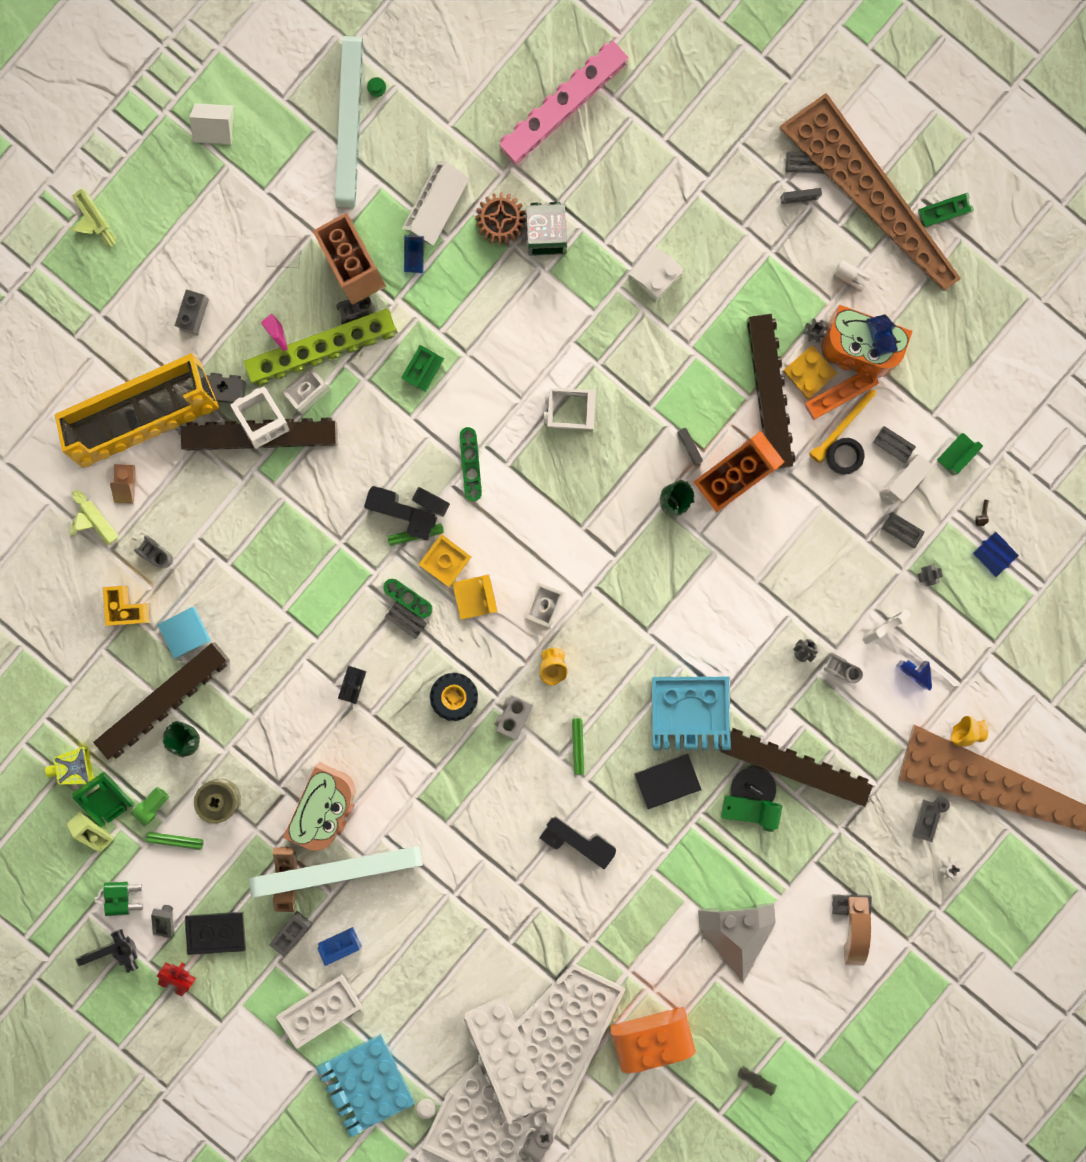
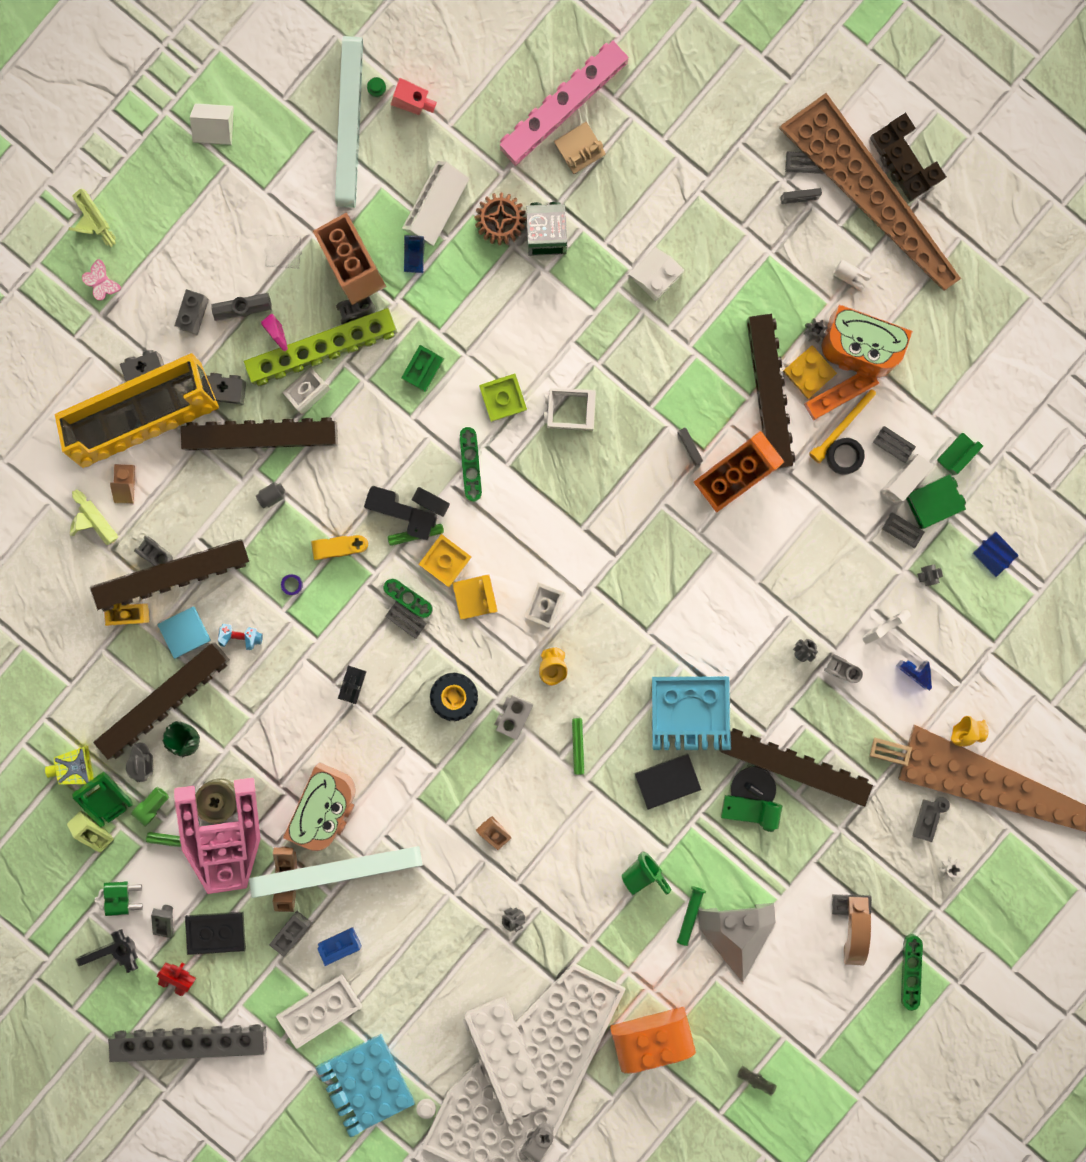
(100, 281): none -> bright pink animal
(132, 365): none -> dark grey brick
(140, 763): none -> dark grey hand
(141, 1052): none -> dark grey brick
(169, 574): none -> dark brown brick
(220, 852): none -> bright pink wedge
(229, 309): none -> dark grey piece
(251, 636): none -> piece
(267, 432): white window -> none
(271, 495): none -> dark grey brick
(299, 581): none -> dark purple piece
(337, 546): none -> yellow piece
(405, 95): none -> coral torso
(493, 833): none -> medium nougat slope
(503, 397): none -> lime plate
(513, 919): none -> dark grey gear
(580, 147): none -> tan hinge
(594, 848): black piece -> none
(643, 873): none -> green container
(676, 498): dark green hair -> none
(690, 915): none -> green pin
(874, 747): none -> tan tile
(881, 331): clear blue slope -> none
(901, 160): none -> dark brown bracket
(908, 972): none -> green beam
(936, 501): none -> green brick
(945, 210): green plate -> none
(983, 519): dark brown hand -> none

